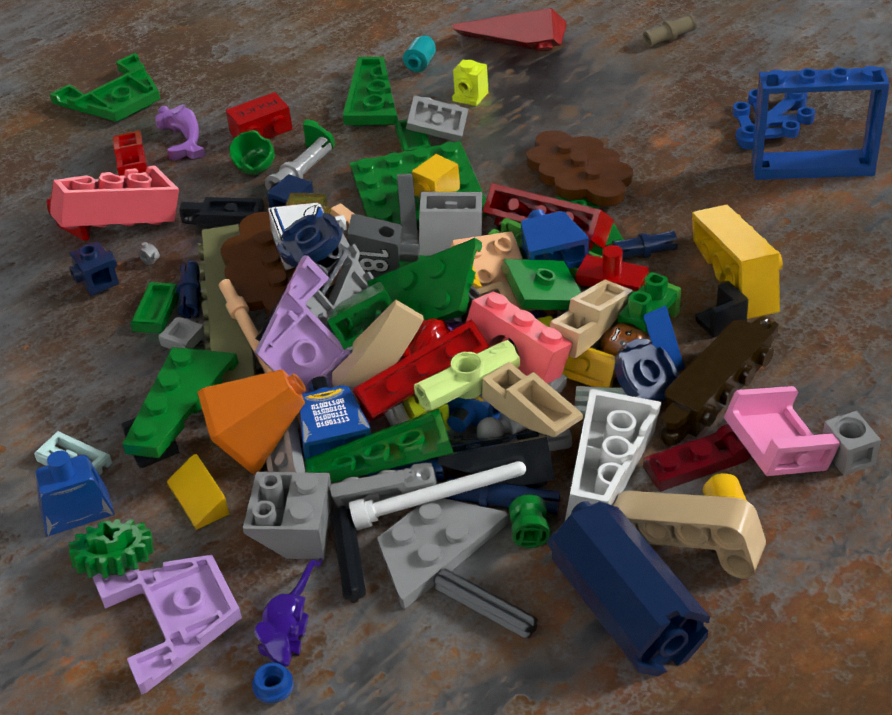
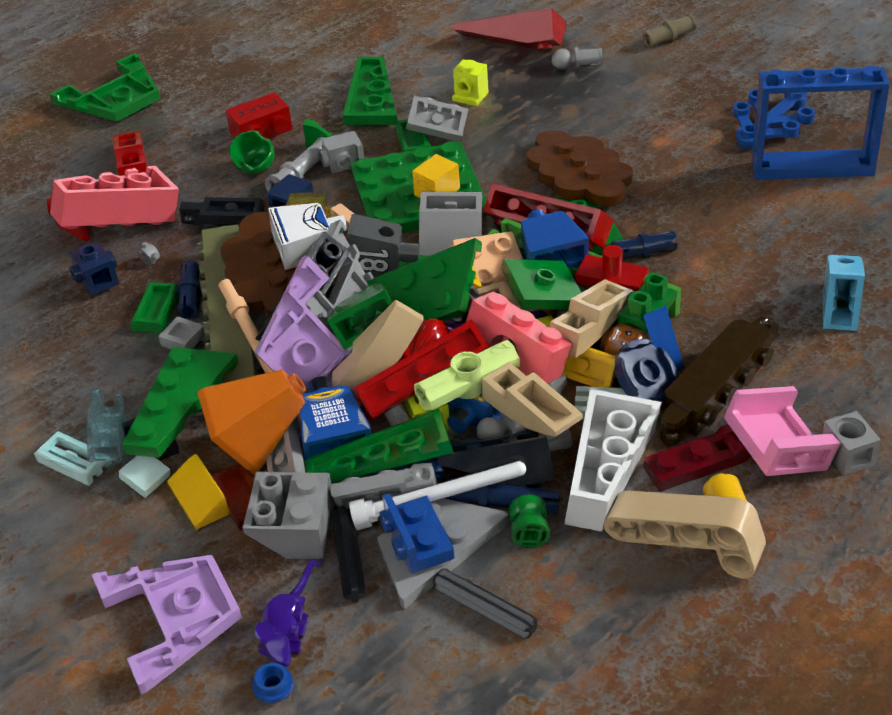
(70, 493): blue torso -> none
(105, 429): none -> clear light blue hinge
(111, 548): green gear -> none
(144, 474): none -> light aqua tile
(181, 120): medium lavender animal -> none
(237, 488): none -> clear red tile
(310, 237): dark blue tile -> none
(341, 150): none -> light grey brick
(407, 208): dark grey beam -> none
(416, 533): none -> blue bracket
(419, 53): teal brick -> none
(563, 58): none -> light grey pin
(628, 587): dark blue brick -> none
(730, 306): black panel -> none
(739, 257): yellow wedge -> none
(843, 282): none -> medium azure torso

